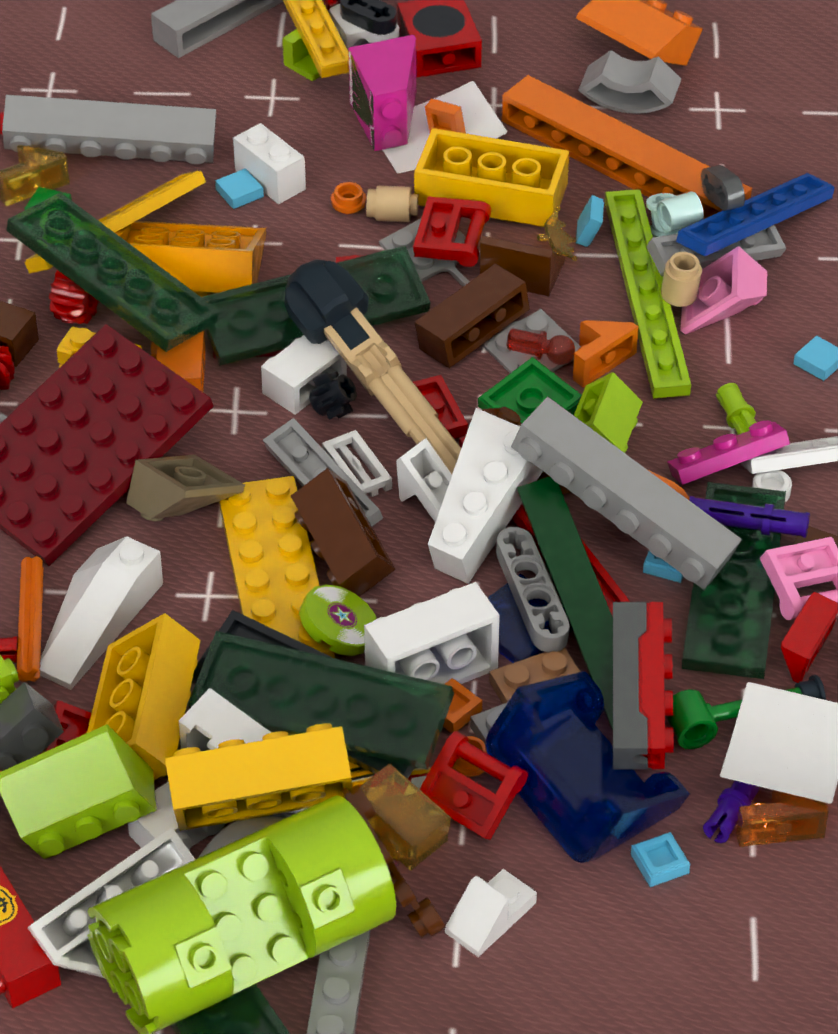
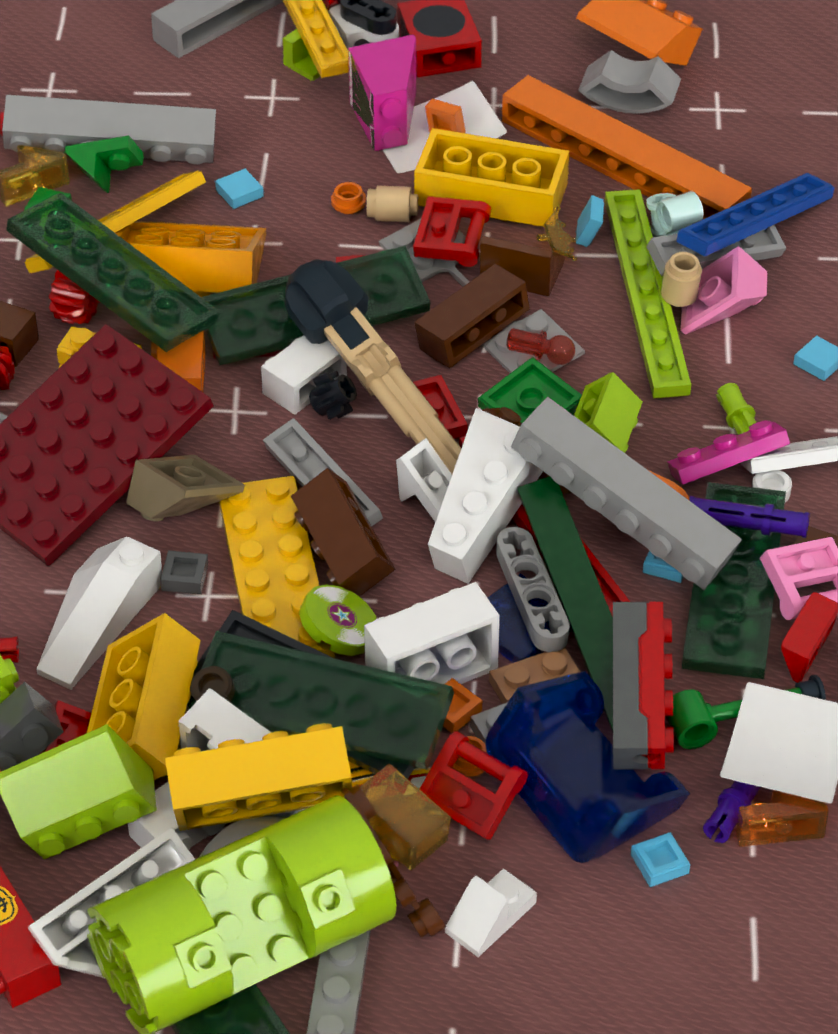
(30, 619): orange axle -> none
(102, 156): none -> green slope
(184, 572): none -> dark grey plate
(214, 678): none -> dark brown tile
(270, 162): white brick -> none
(382, 477): white tile -> none
(603, 348): orange slope -> none
(722, 187): dark grey beam -> none

